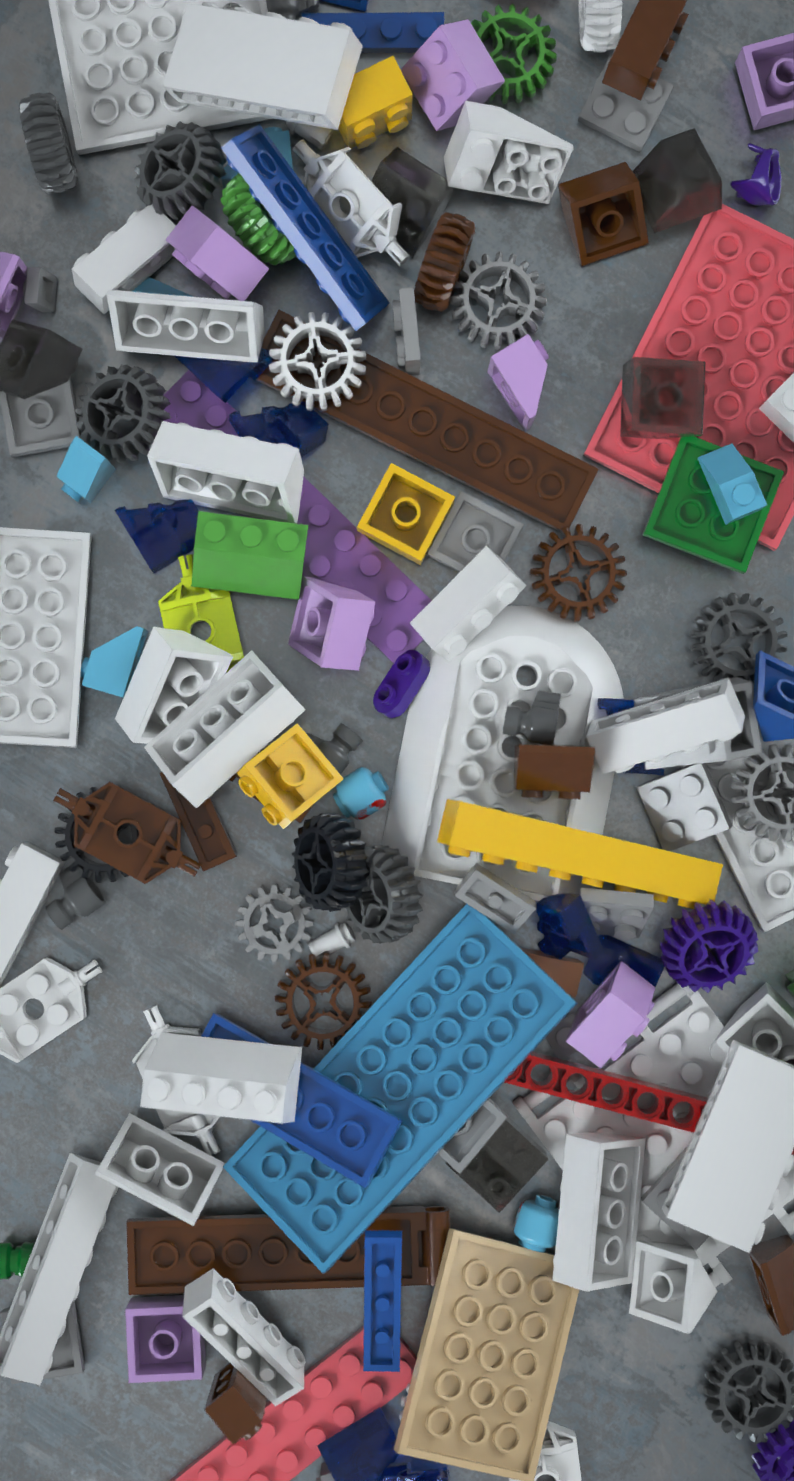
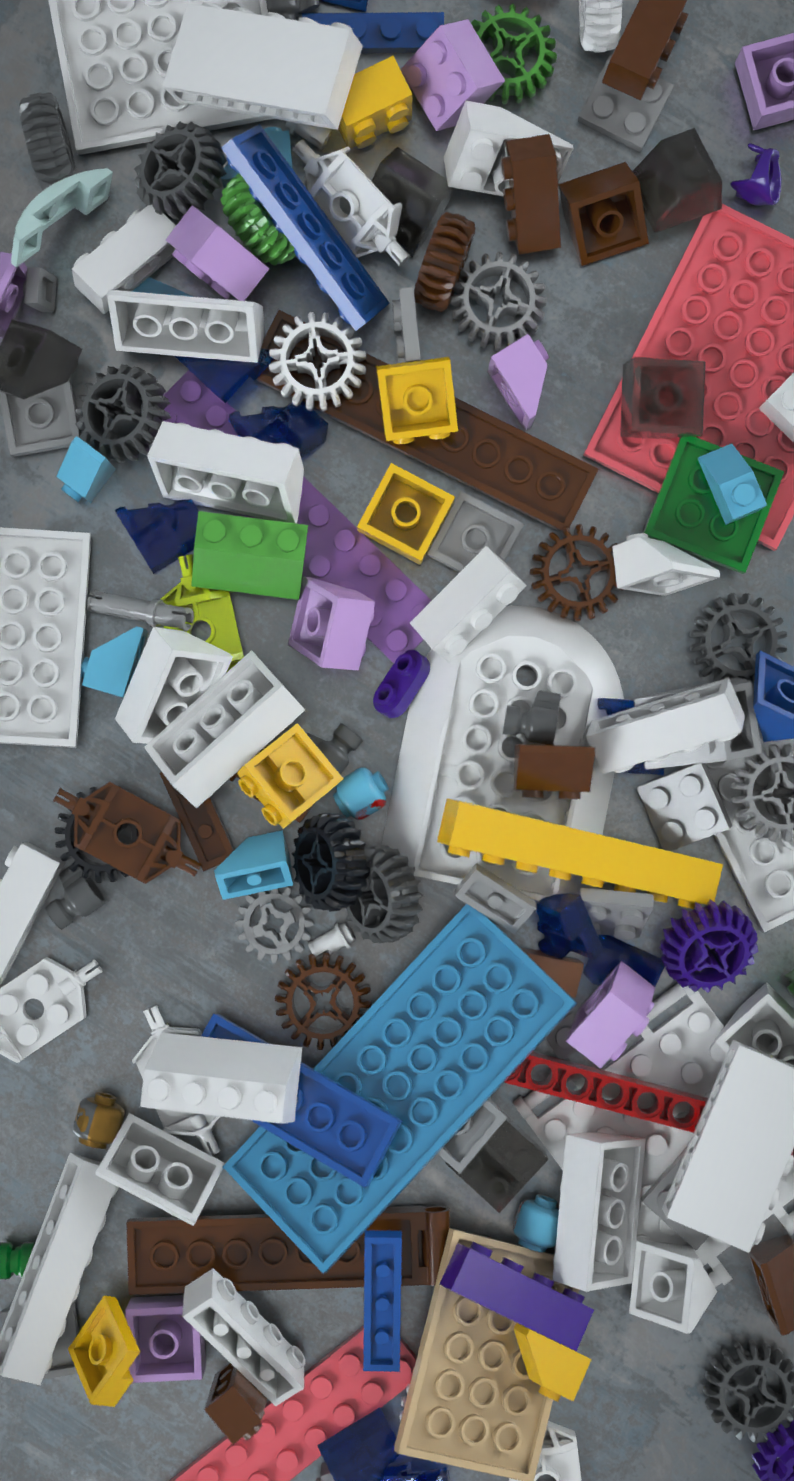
(79, 191): none -> light aqua slope
(98, 1120): none -> pearl gold head
(105, 1353): none -> yellow plate
(153, 612): none -> light grey pin
(255, 866): none -> medium azure slope
(417, 400): none -> yellow plate
(517, 1296): none -> dark purple brick
(532, 194): none -> reddish brown brick
(551, 1364): none -> yellow slope
(657, 567): none -> white slope

